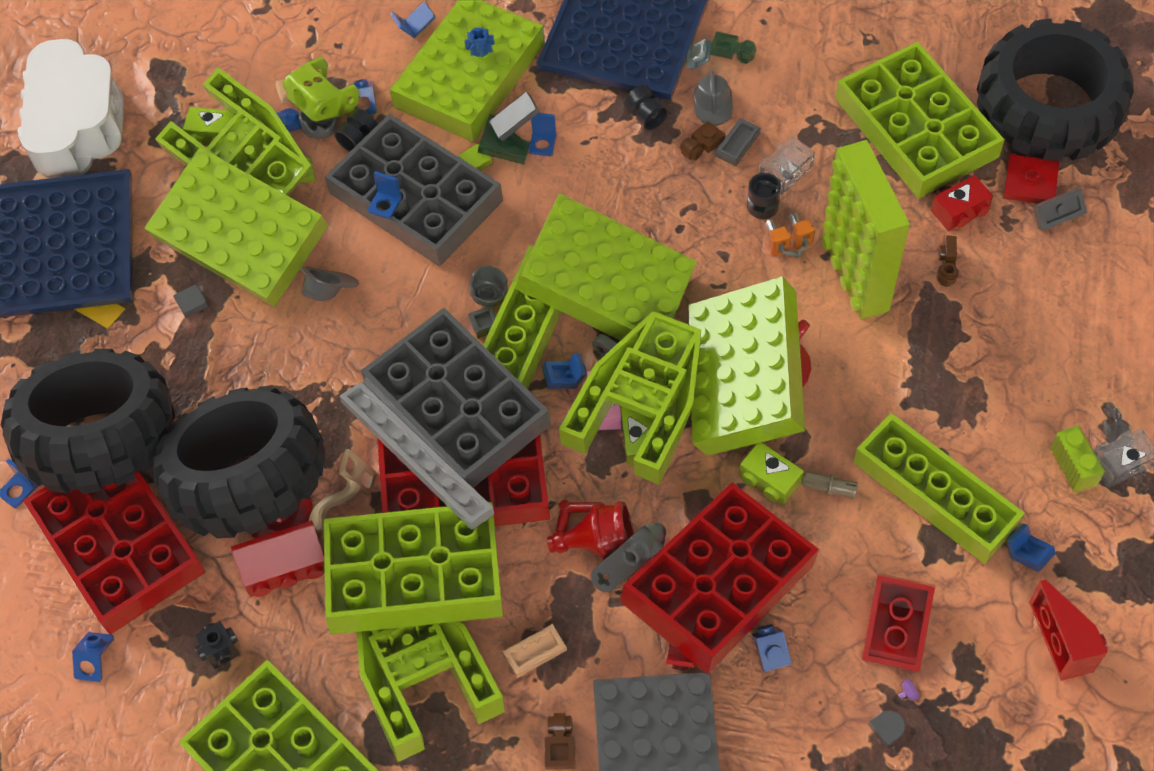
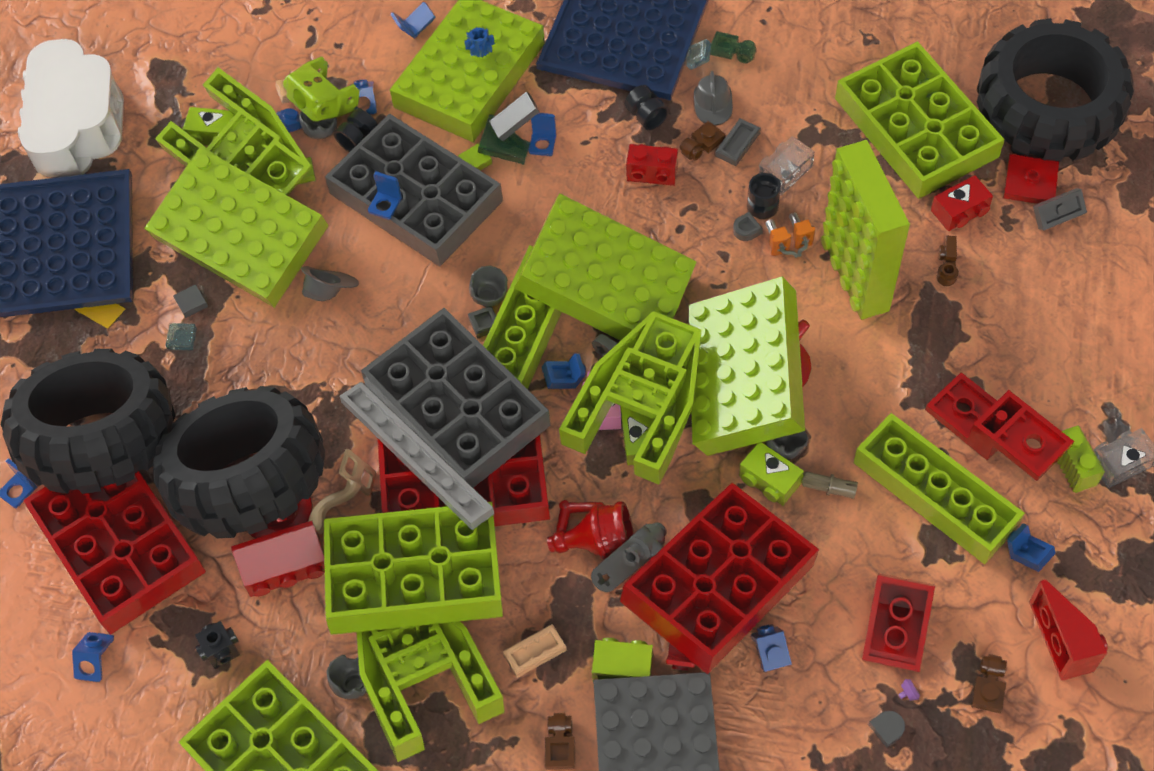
(181, 336): none -> clear light blue tile
(345, 678): none -> dark grey hair
(621, 659): none -> lime brick
(652, 164): none -> red brick
(746, 227): none -> dark grey tile
(789, 446): none -> dark grey hair
(989, 692): none -> reddish brown plate
(999, 426): none -> red bracket

